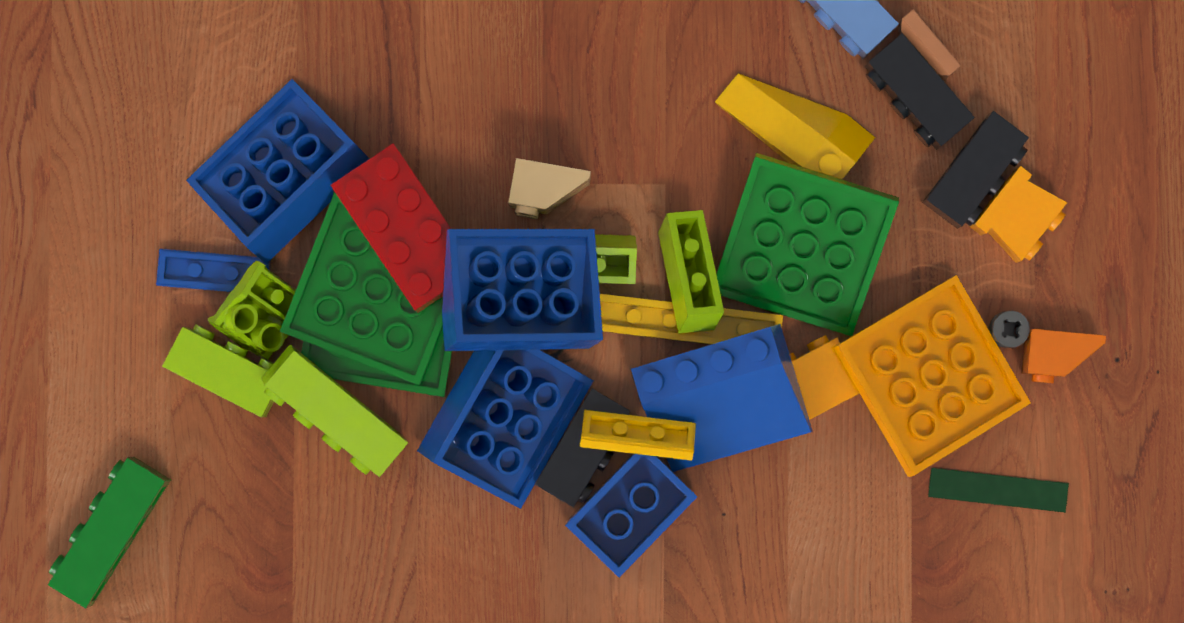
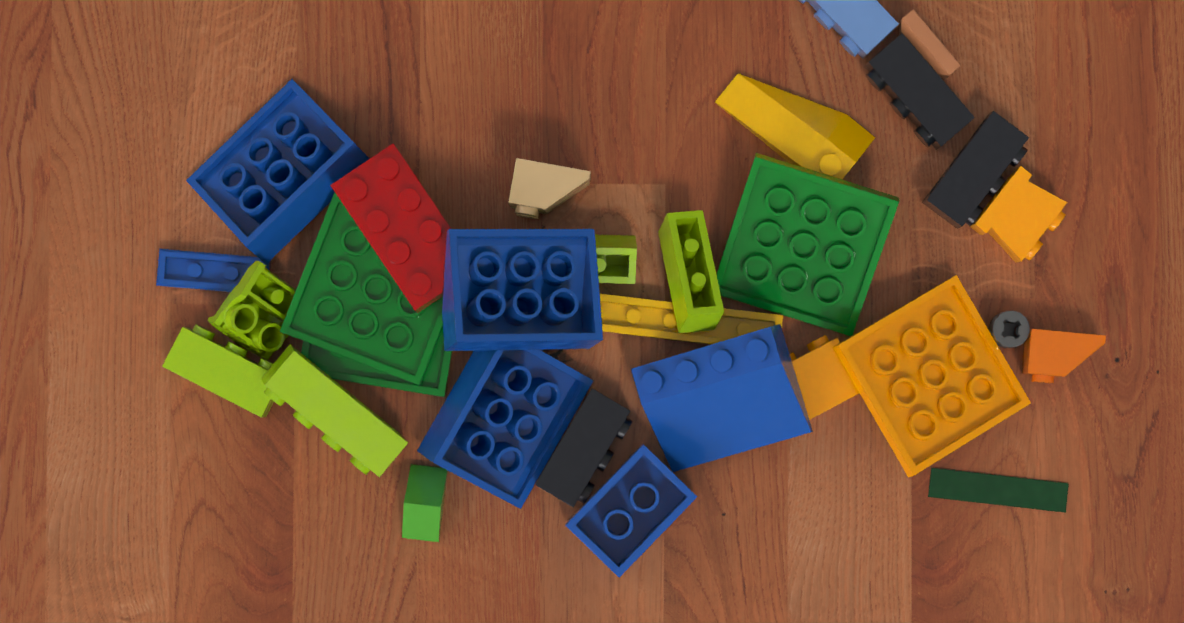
(108, 532): green brick -> none
(424, 503): none -> bright green slope
(638, 435): yellow tile -> none

